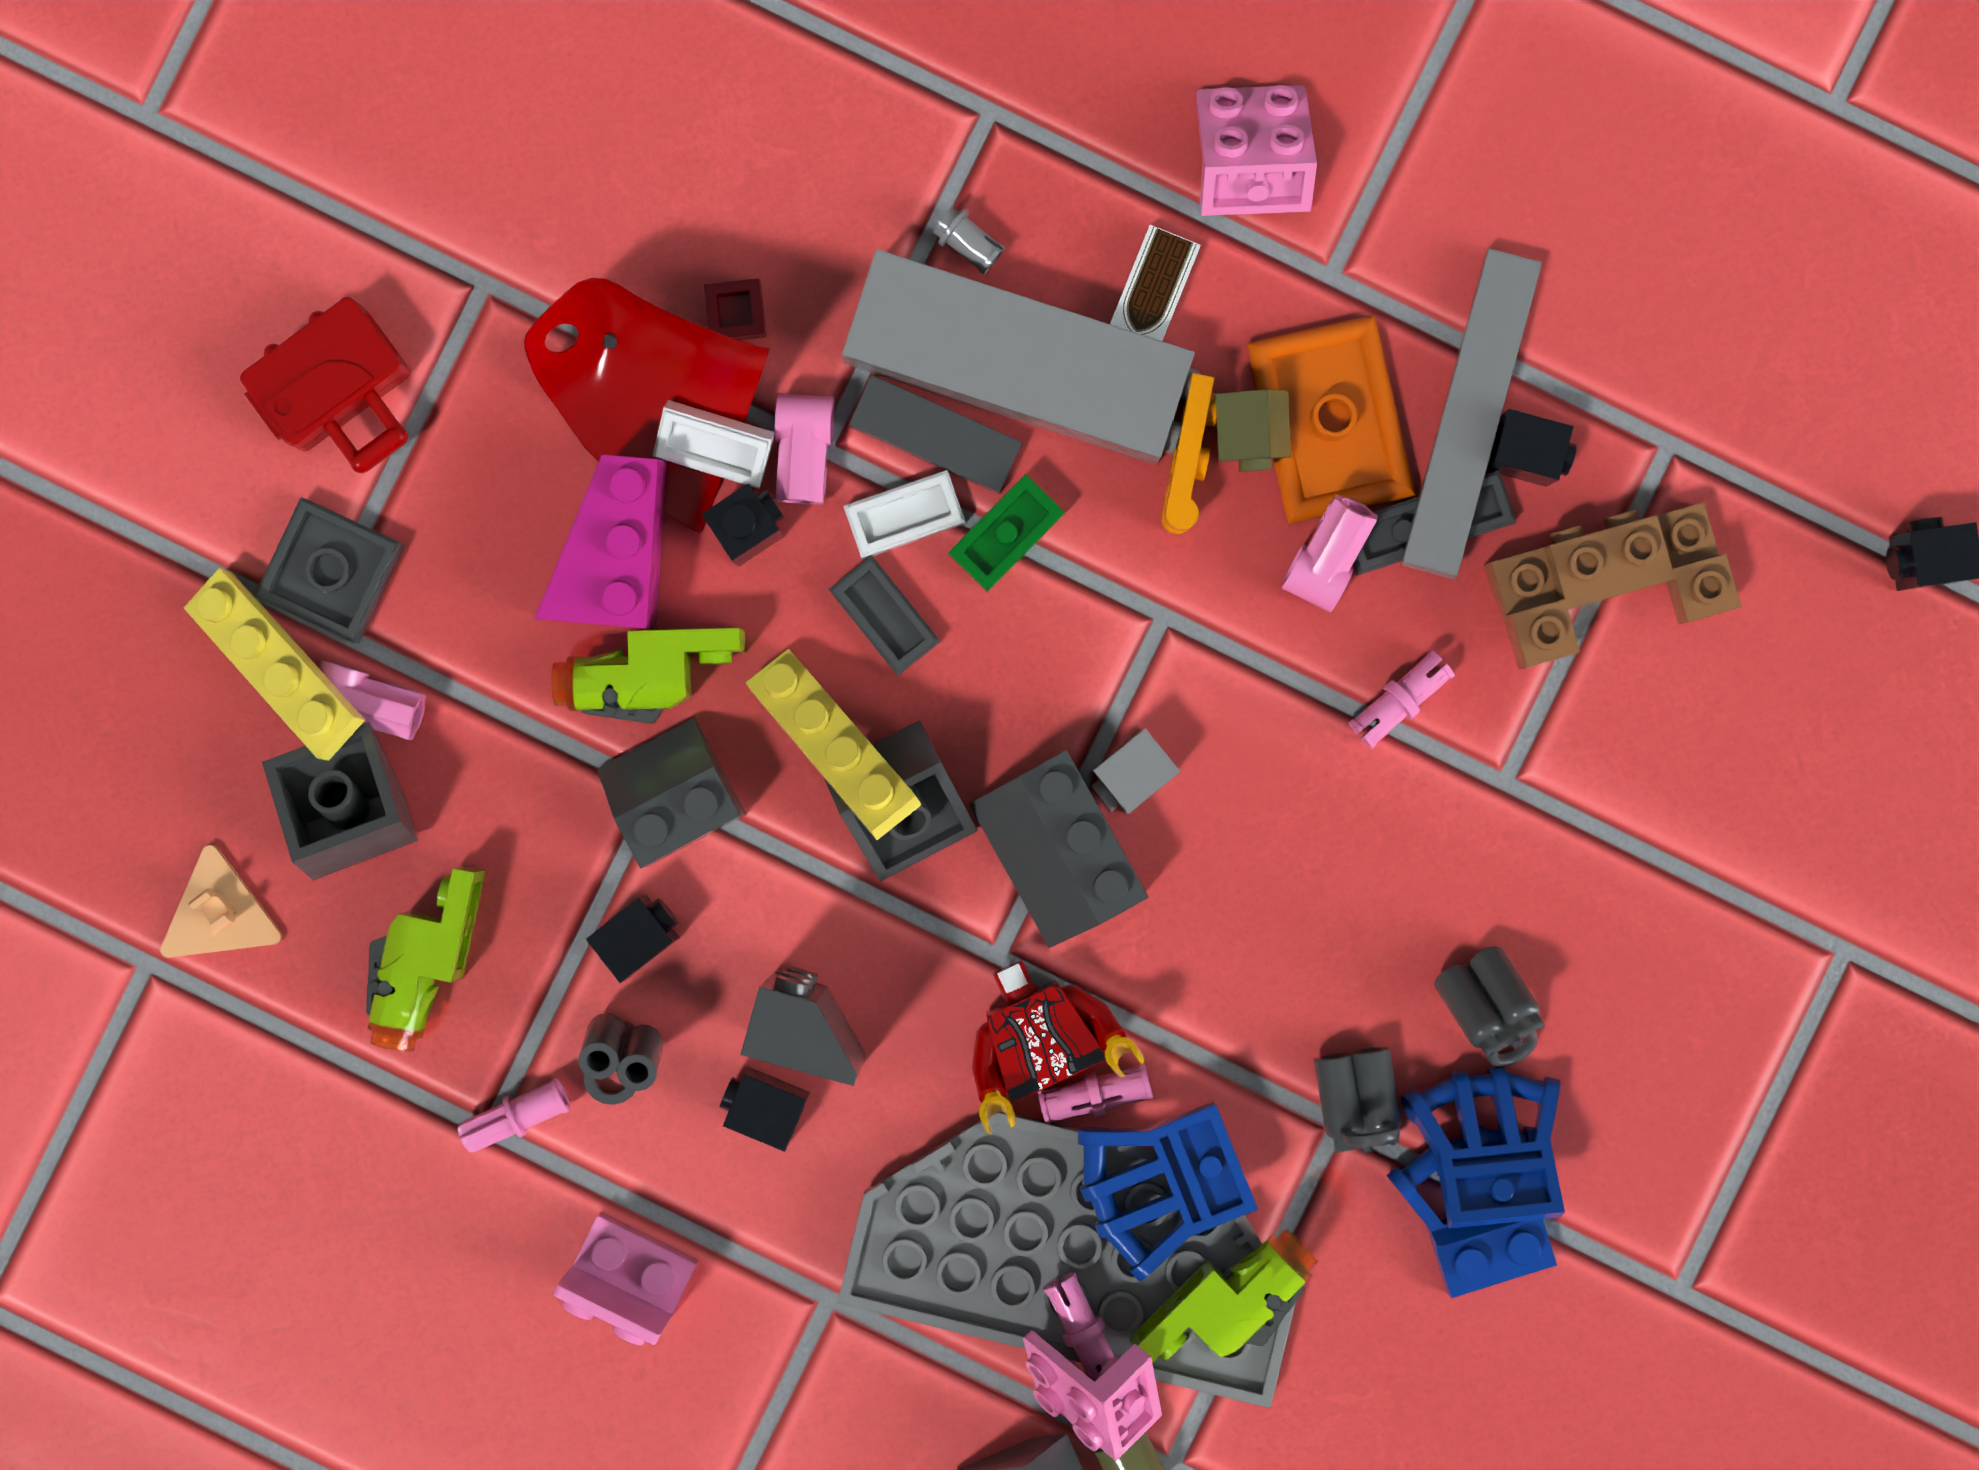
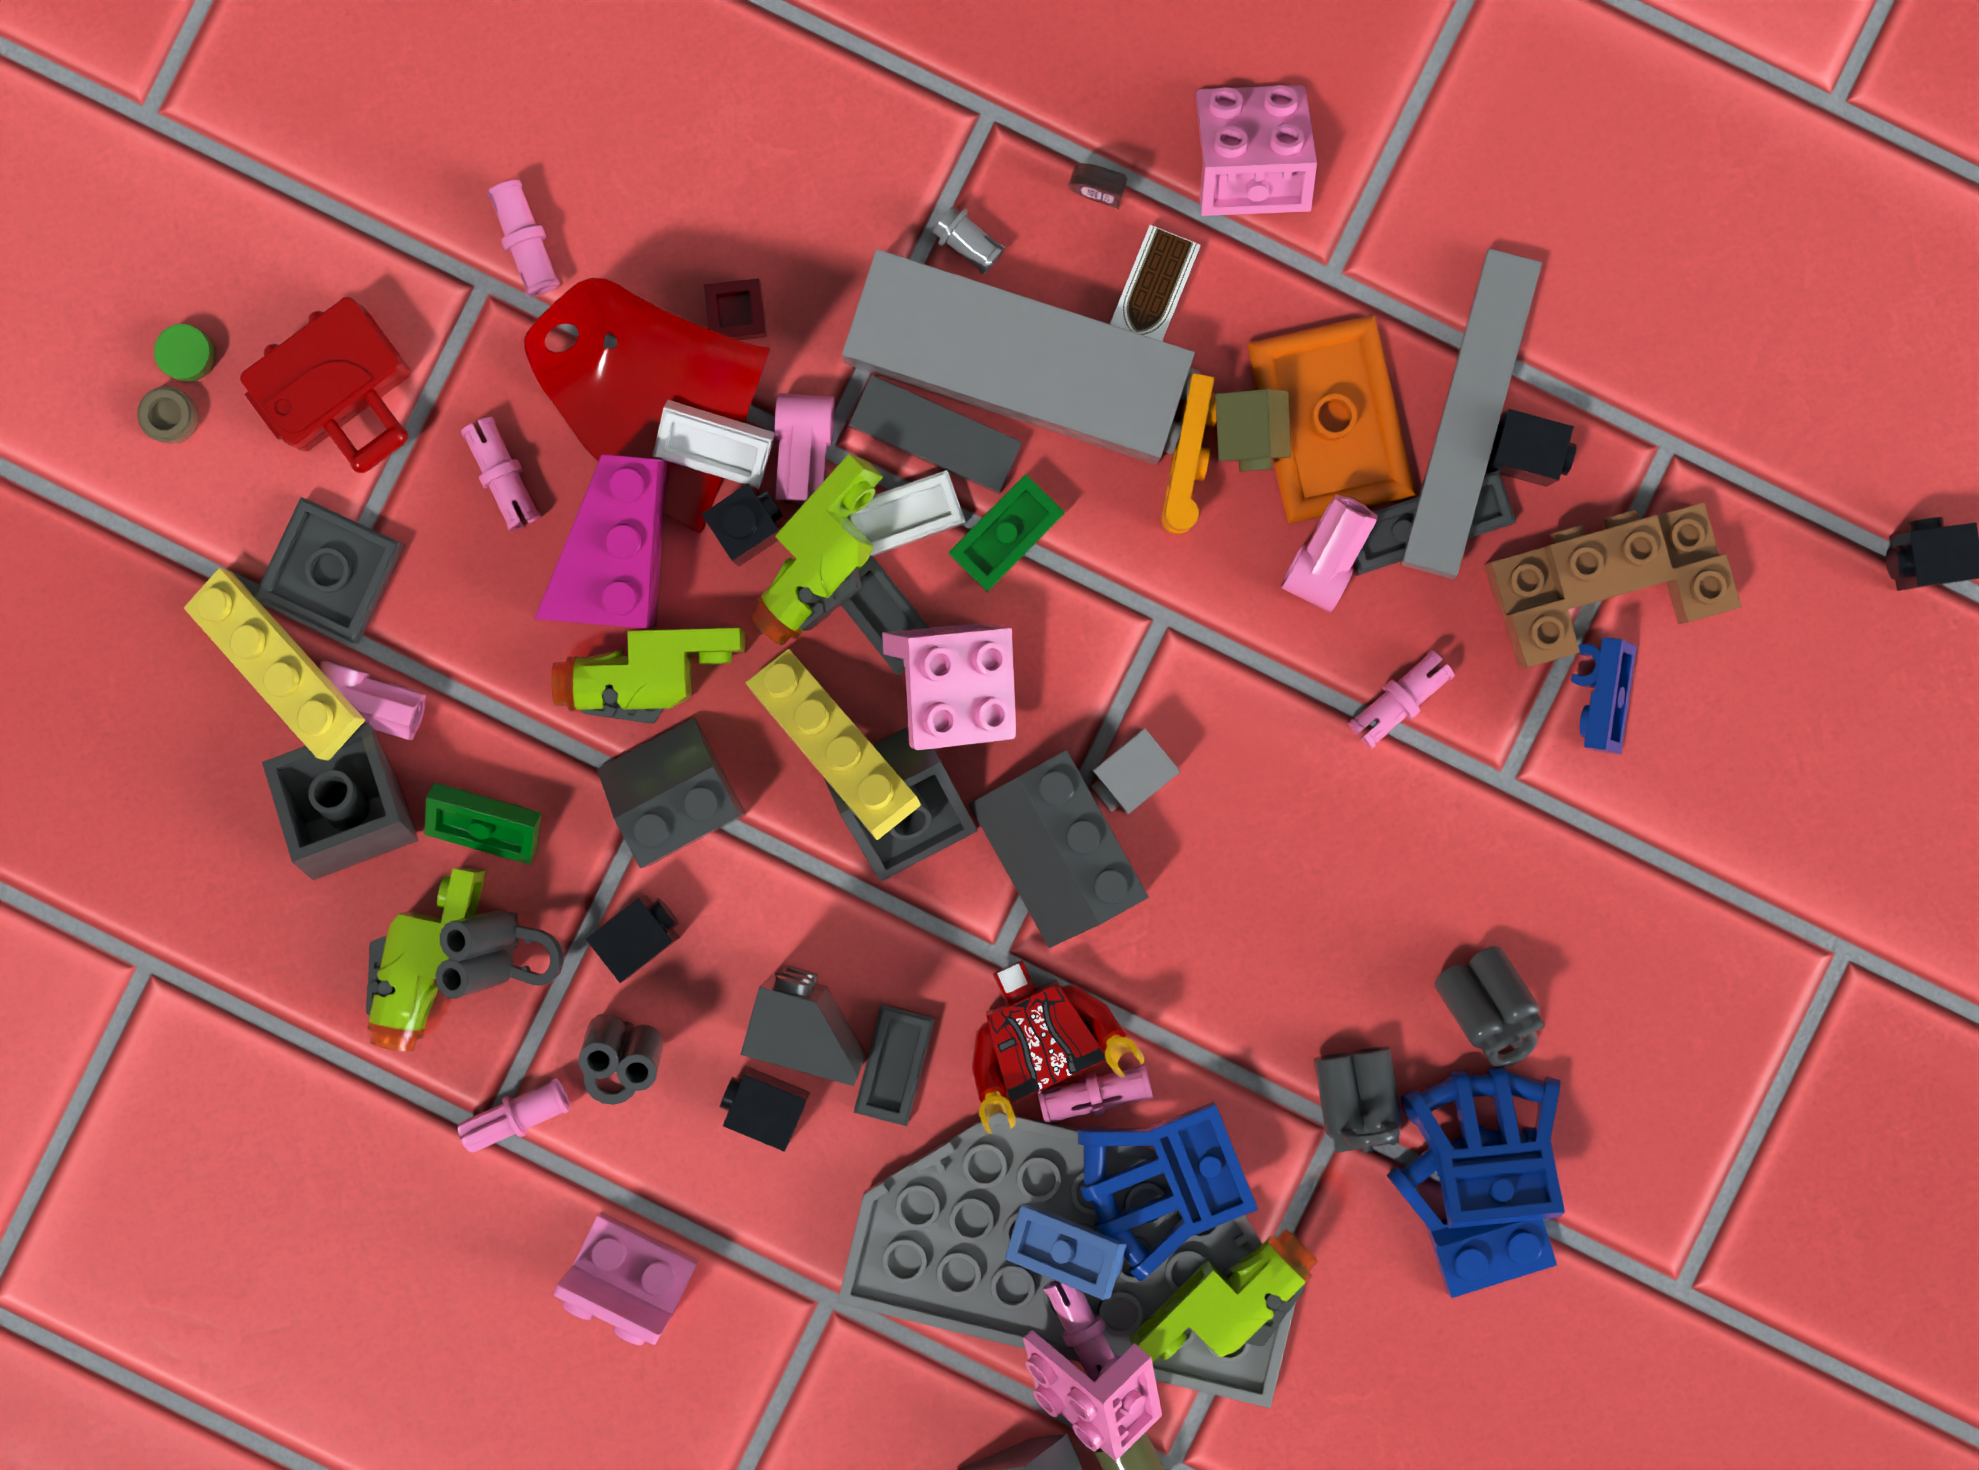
(168, 415): none -> dark tan tile
(184, 353): none -> bright green tile
(217, 912): light nougat piece -> none
(482, 823): none -> green plate
(482, 954): none -> dark grey piece
(500, 473): none -> bright pink pin
(523, 238): none -> bright pink pin
(825, 551): none -> lime plate
(894, 1064): none -> dark grey tile
(956, 683): none -> bright pink bracket
(1066, 1251): none -> medium blue plate
(1098, 184): none -> clear smoke tile
(1605, 718): none -> blue plate

